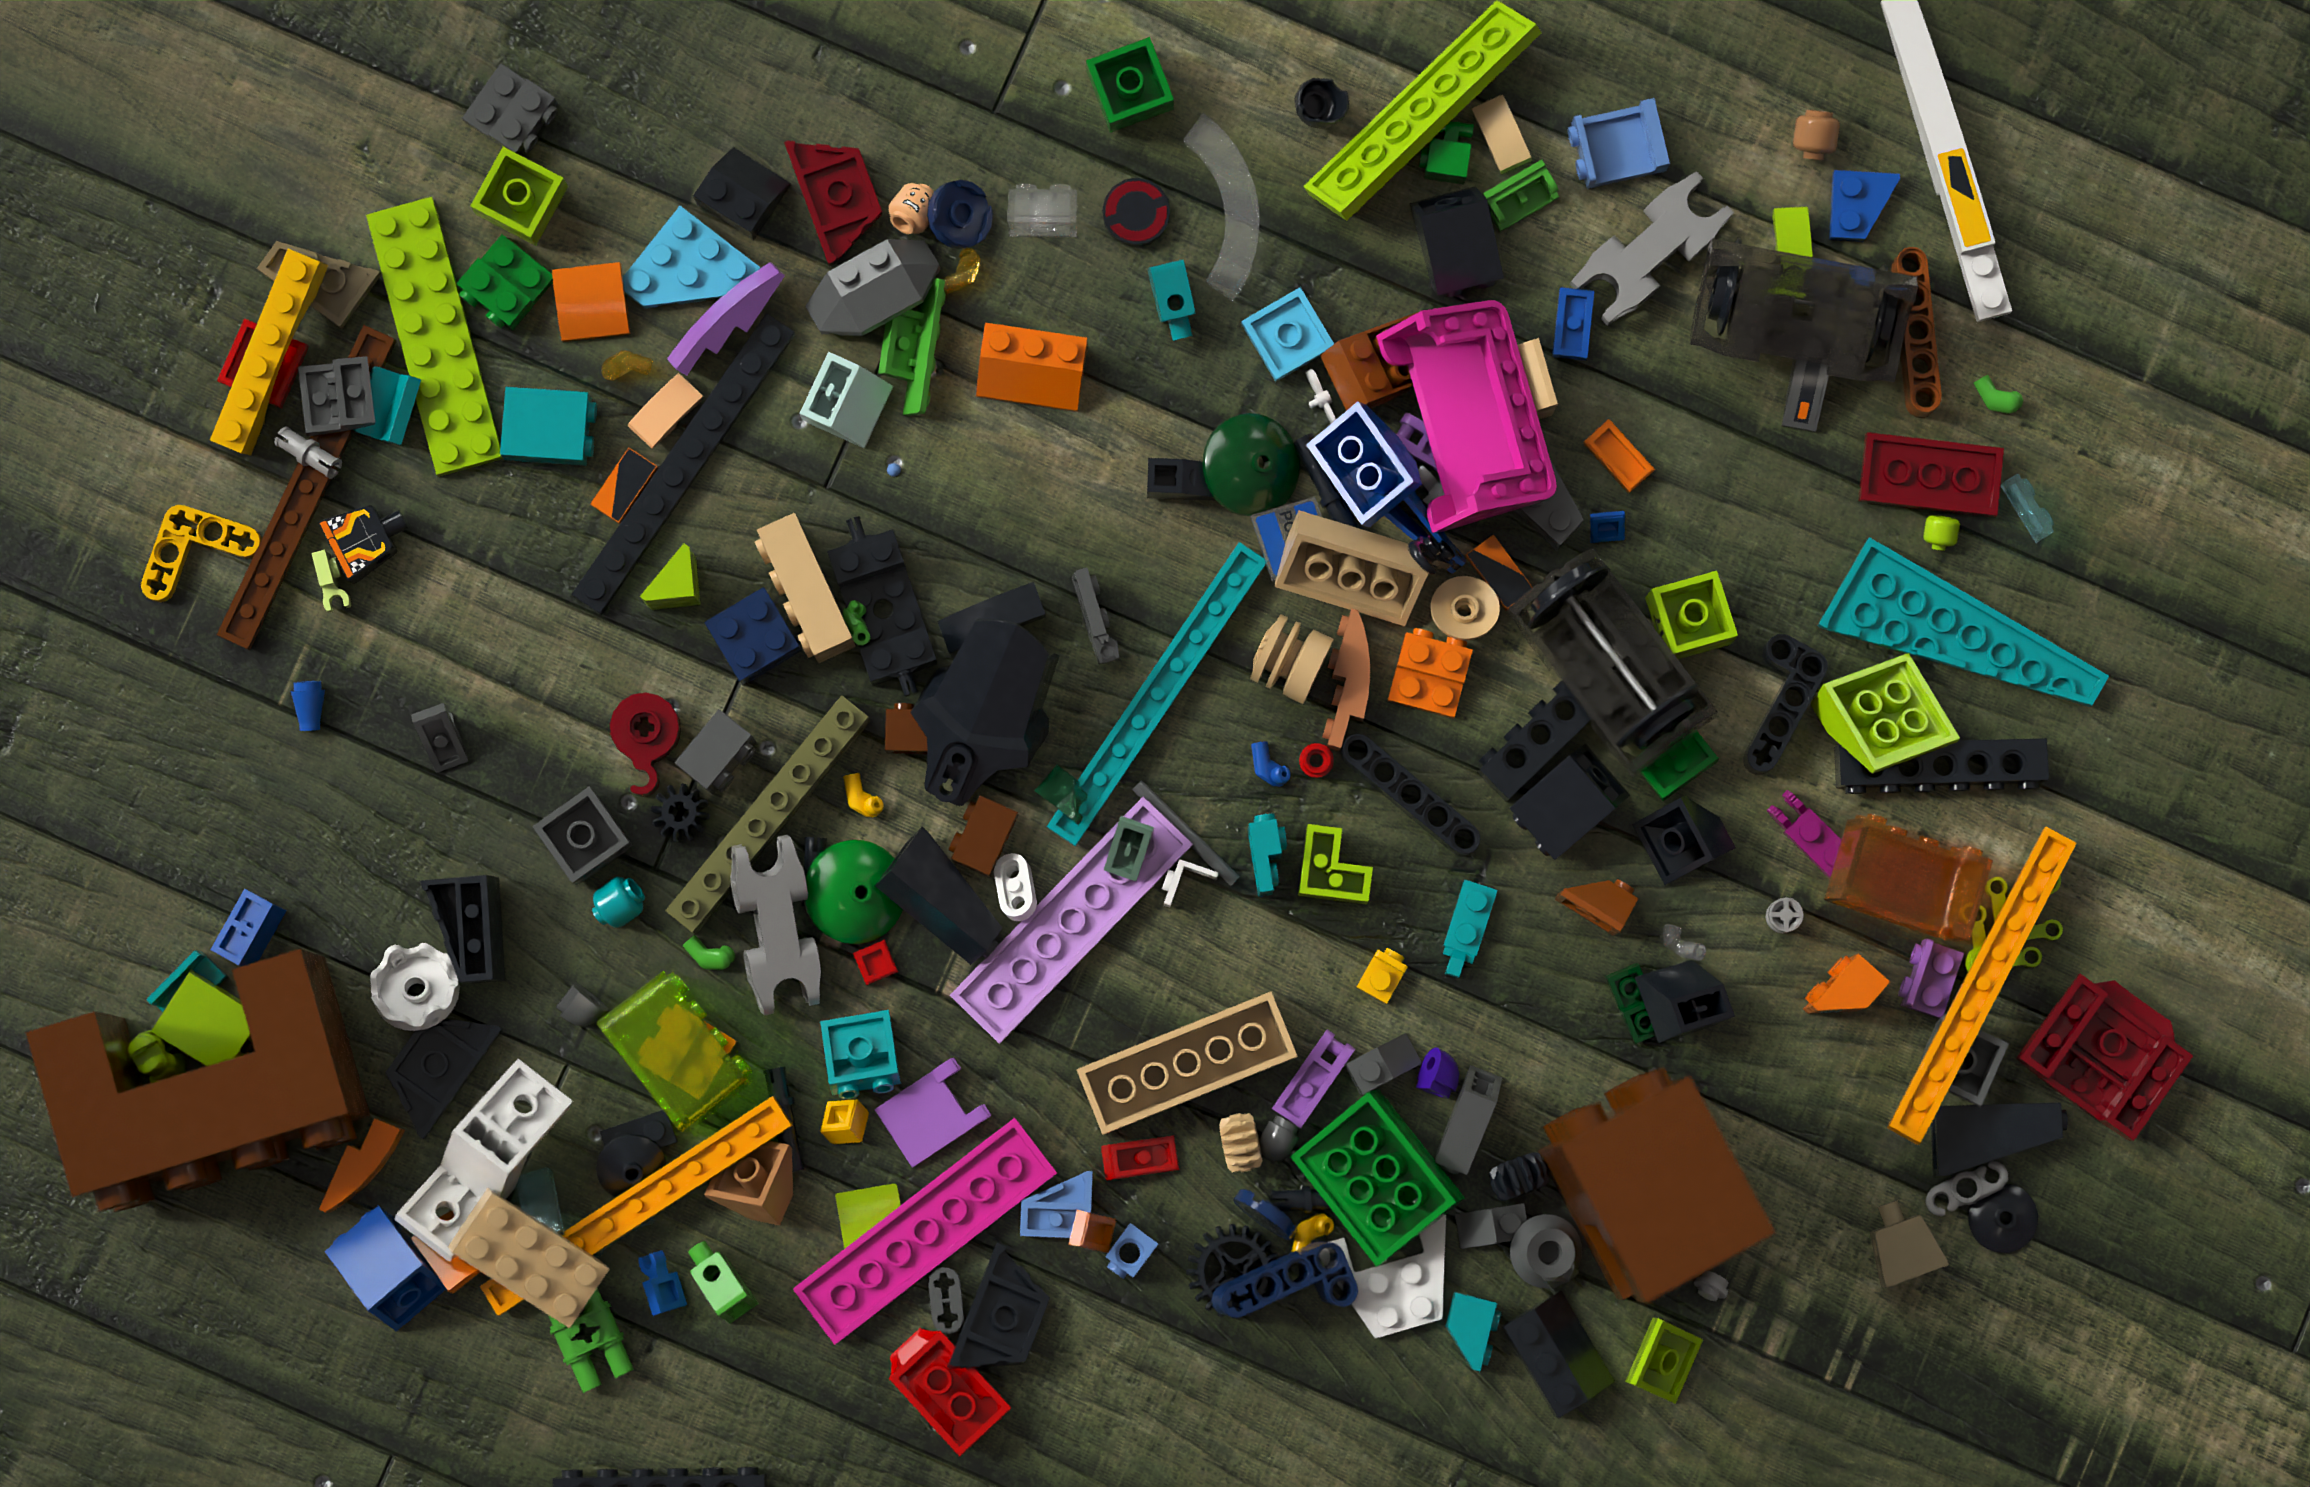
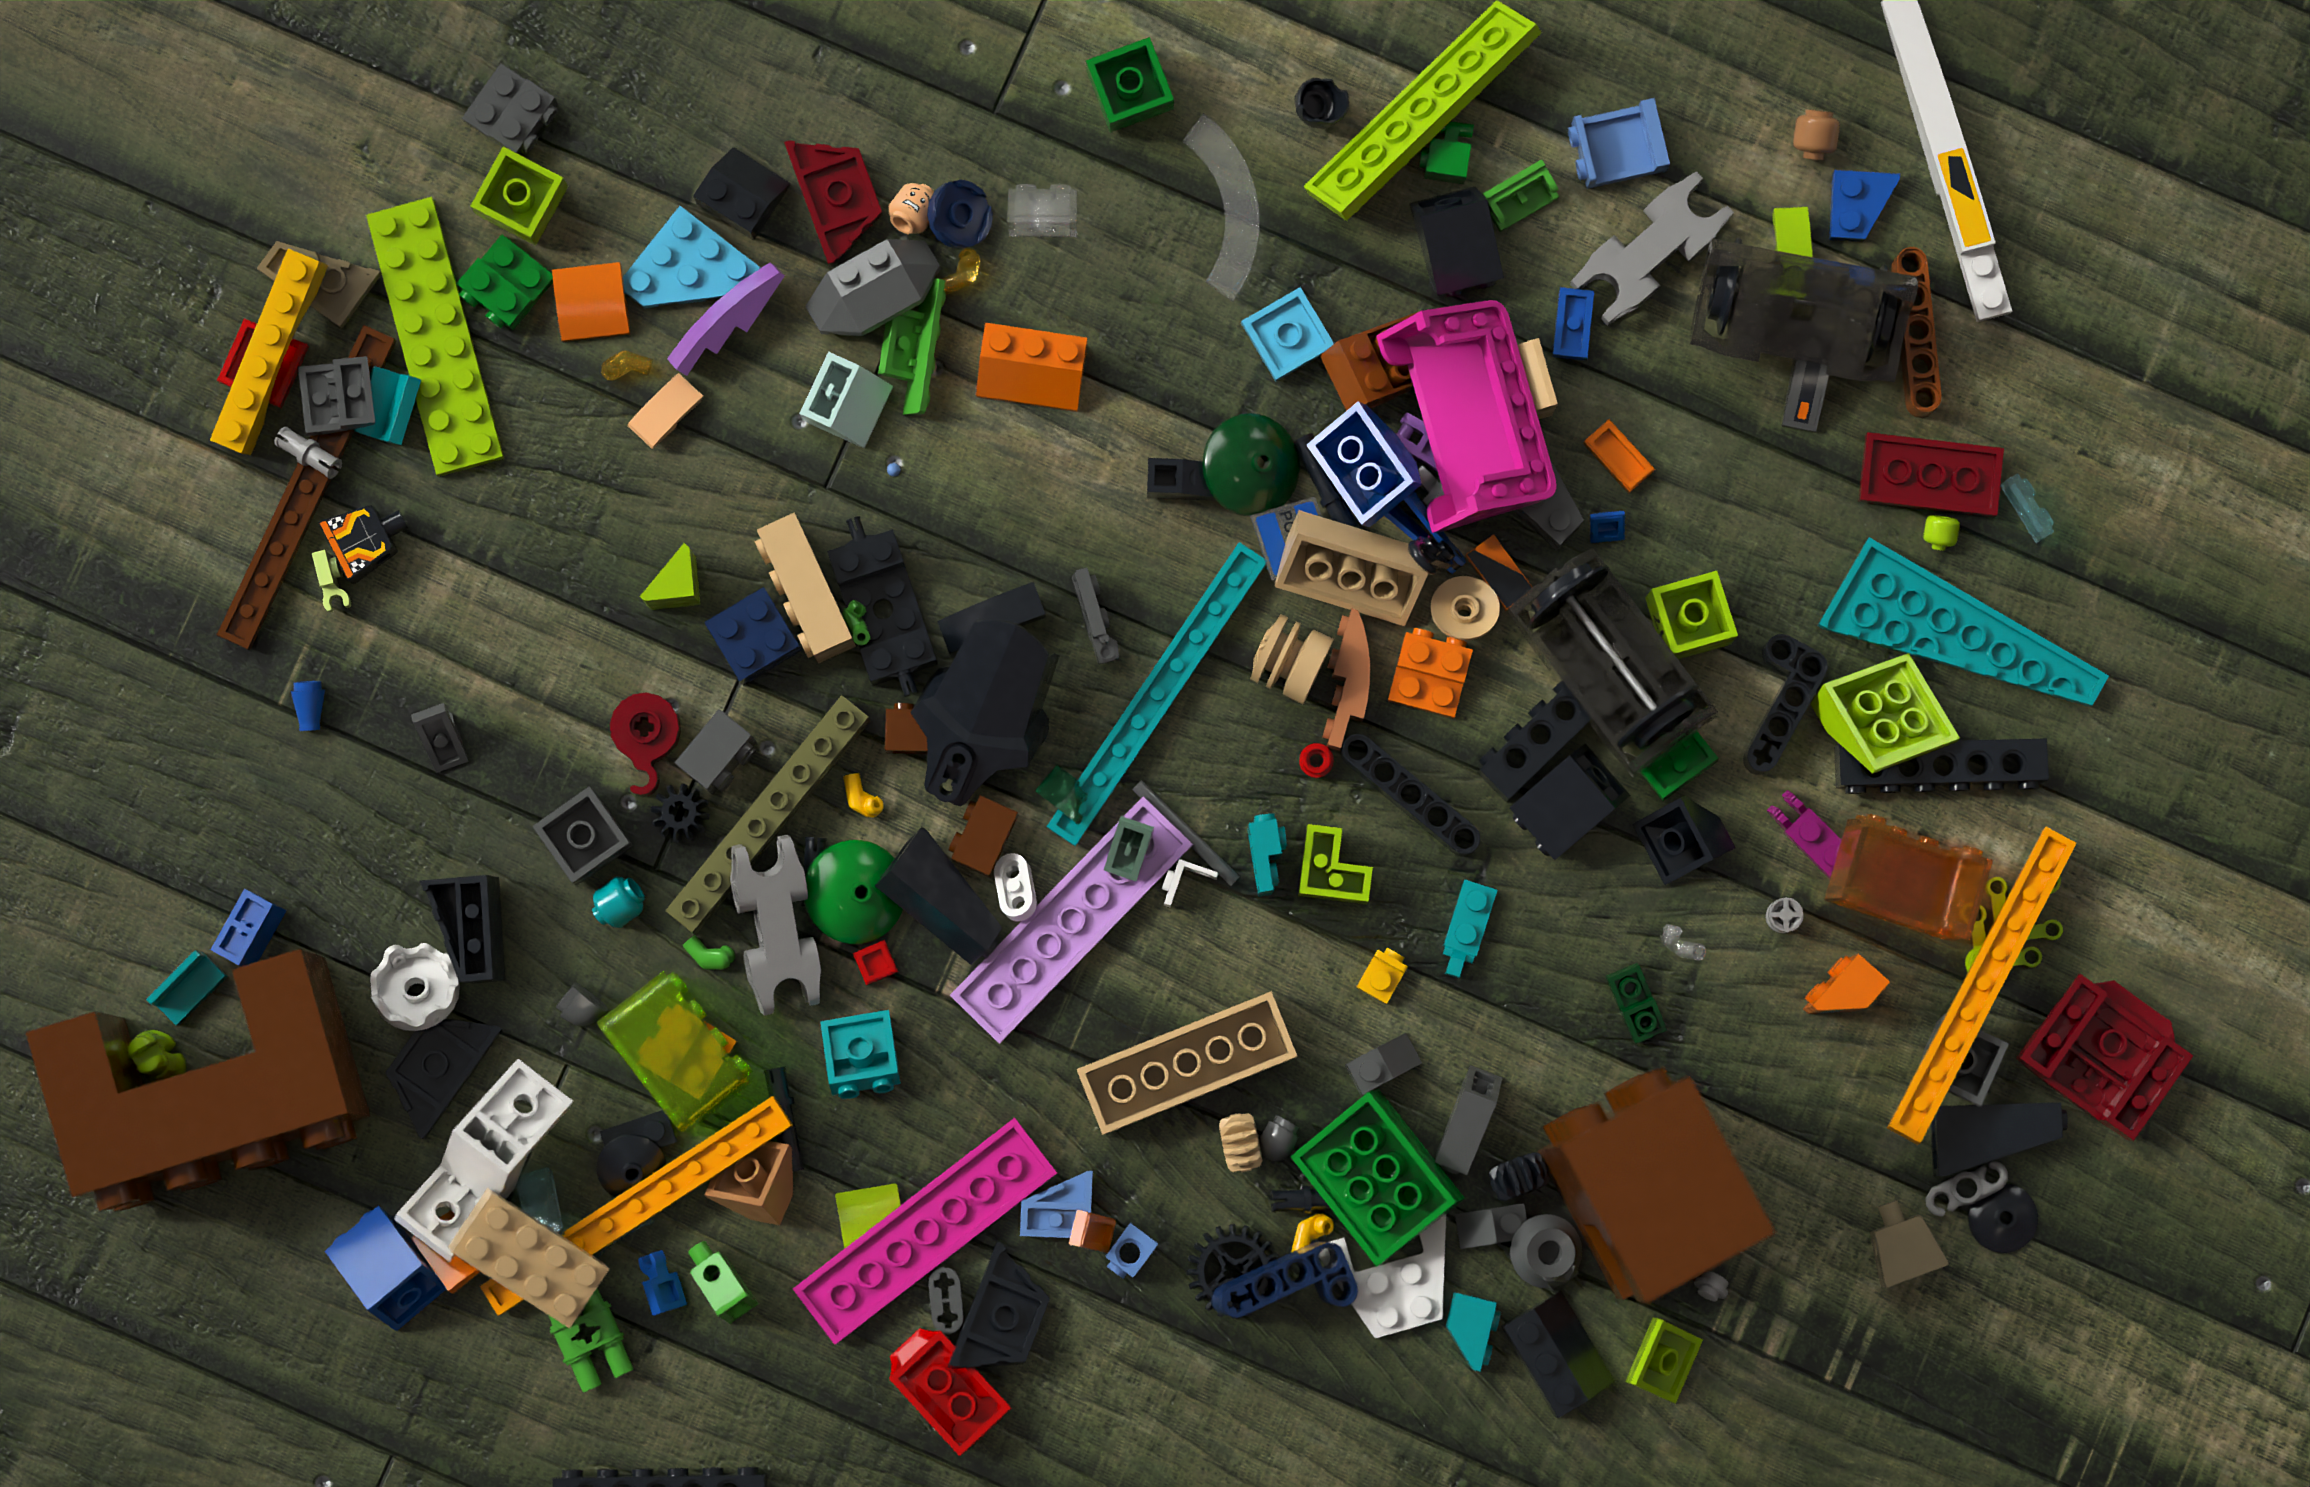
(183, 539): yellow beam -> none
(204, 1021): lime brick -> none
(361, 1165): orange slope -> none
(547, 426): teal brick -> none
(624, 485): black tile -> none
(683, 464): black plate -> none
(844, 1121): yellow slope -> none
(928, 1115): medium lavender flag -> none
(1136, 212): black tile -> none
(1139, 1157): red slope -> none
(1168, 281): teal torso -> none
(1265, 1214): dark blue tile -> none
(1266, 768): blue arm -> none
(1312, 1080): medium lavender plate -> none
(1322, 397): white piece -> none
(1438, 1074): dark purple piece -> none
(1501, 134): tan slope -> none
(1601, 903): dark orange slope -> none
(1683, 1000): black slope -> none
(1931, 978): medium lavender bracket -> none
(1996, 399): bright green arm -> none

